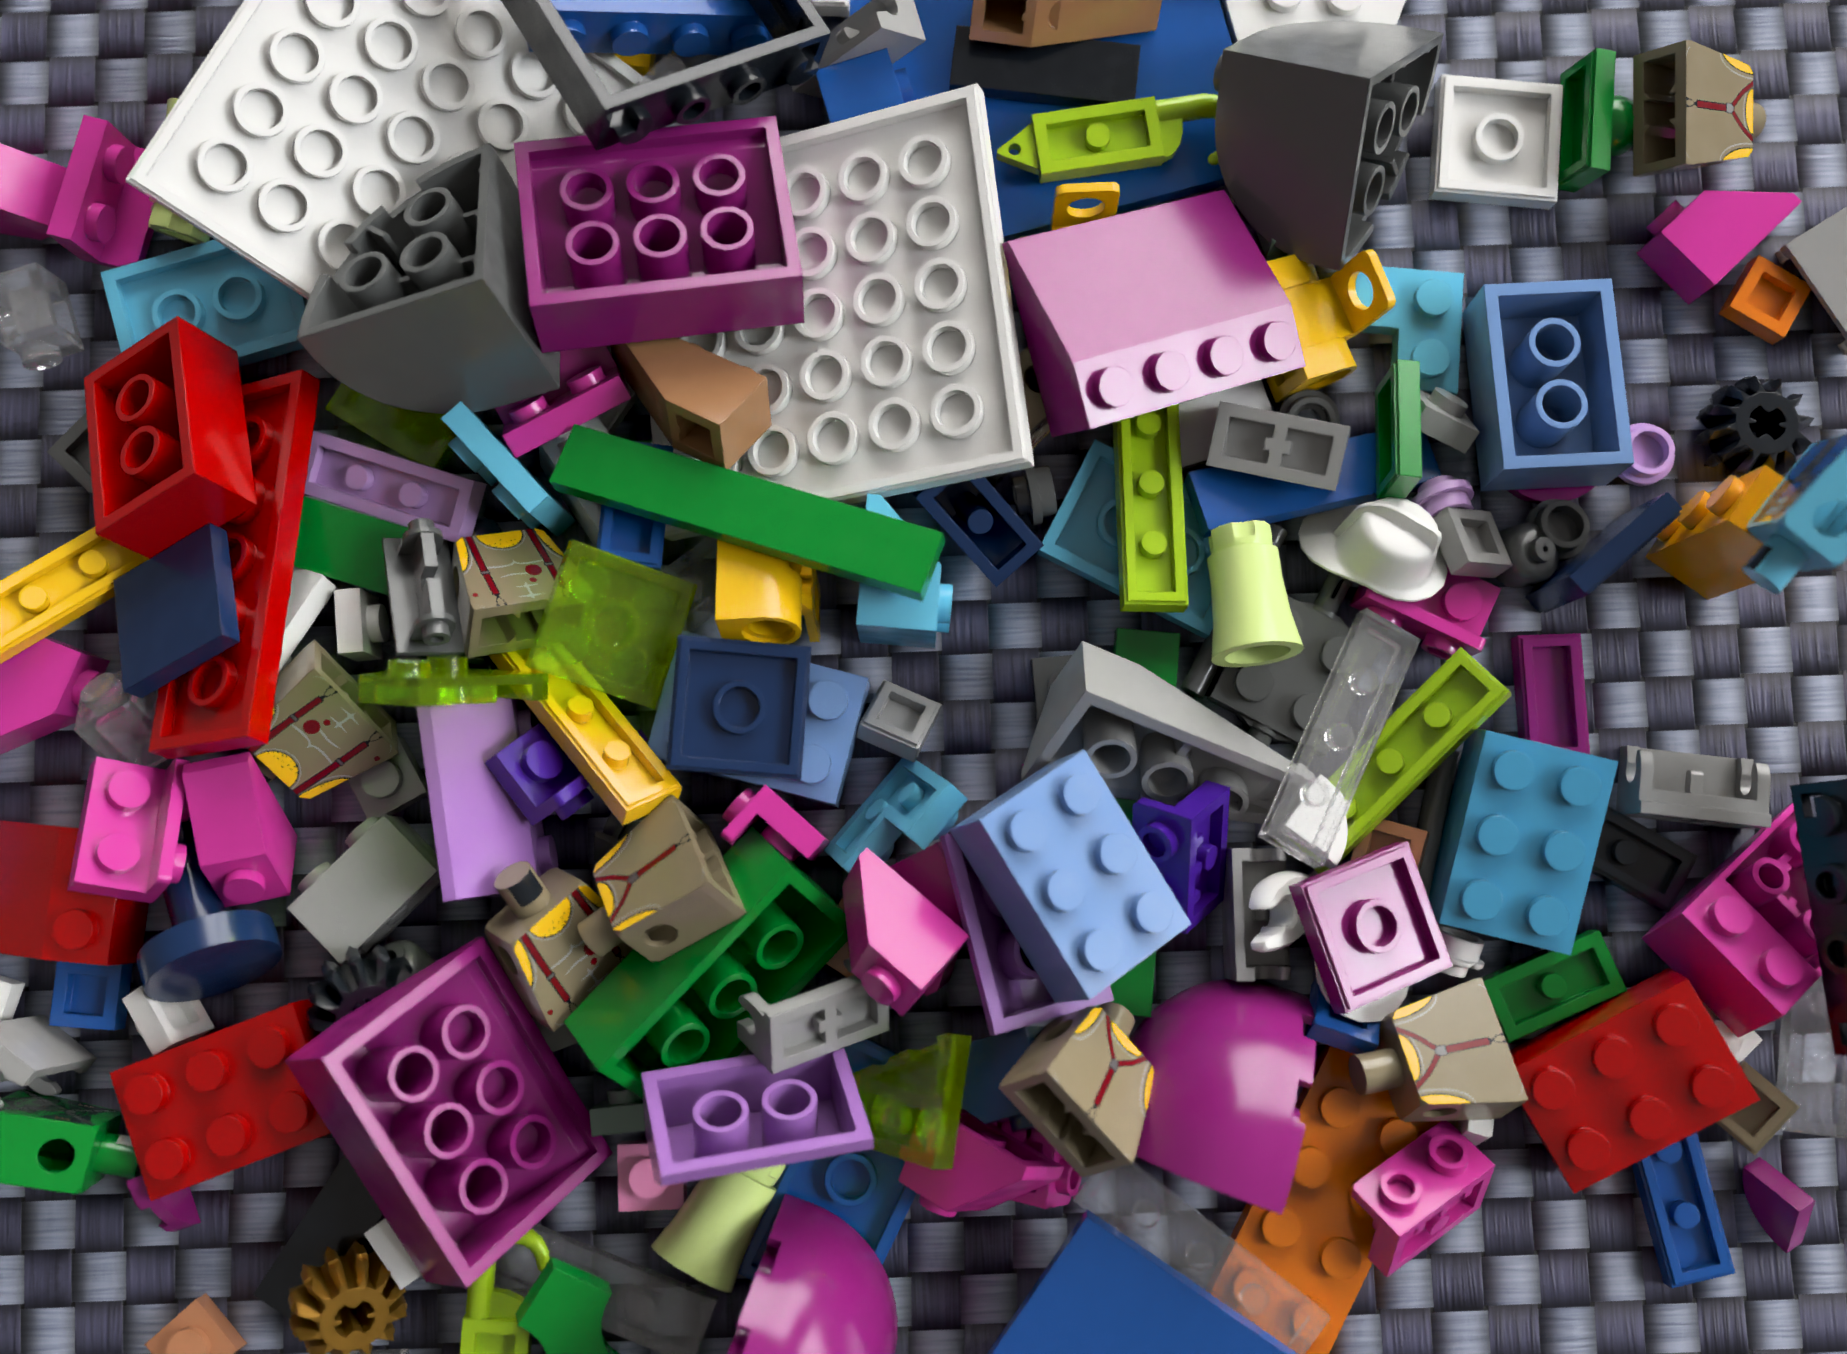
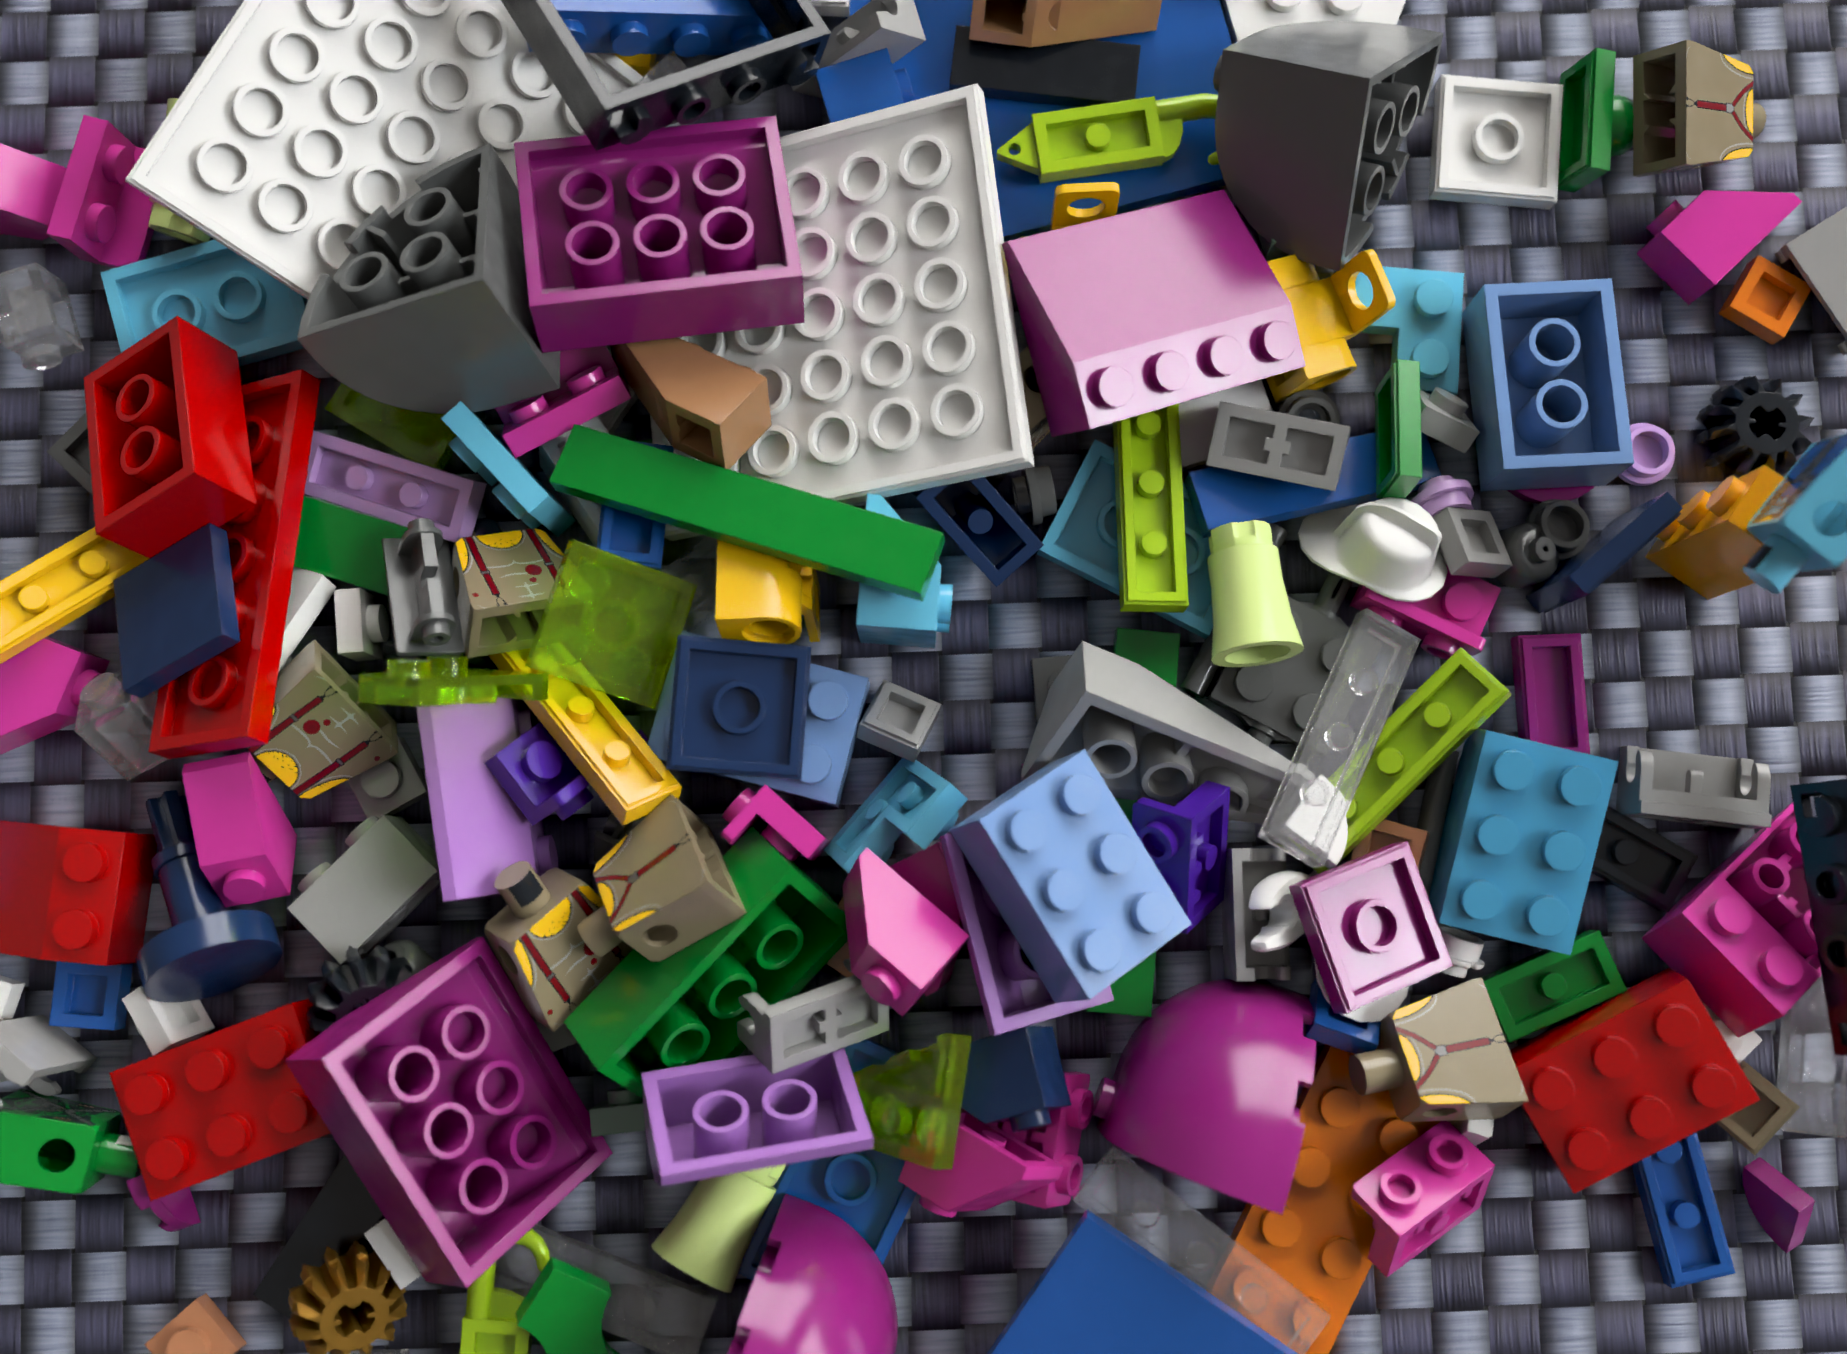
(130, 830): dark pink bracket -> none
(636, 1182): bright pink plate -> none
(1085, 1087): dark tan torso -> none

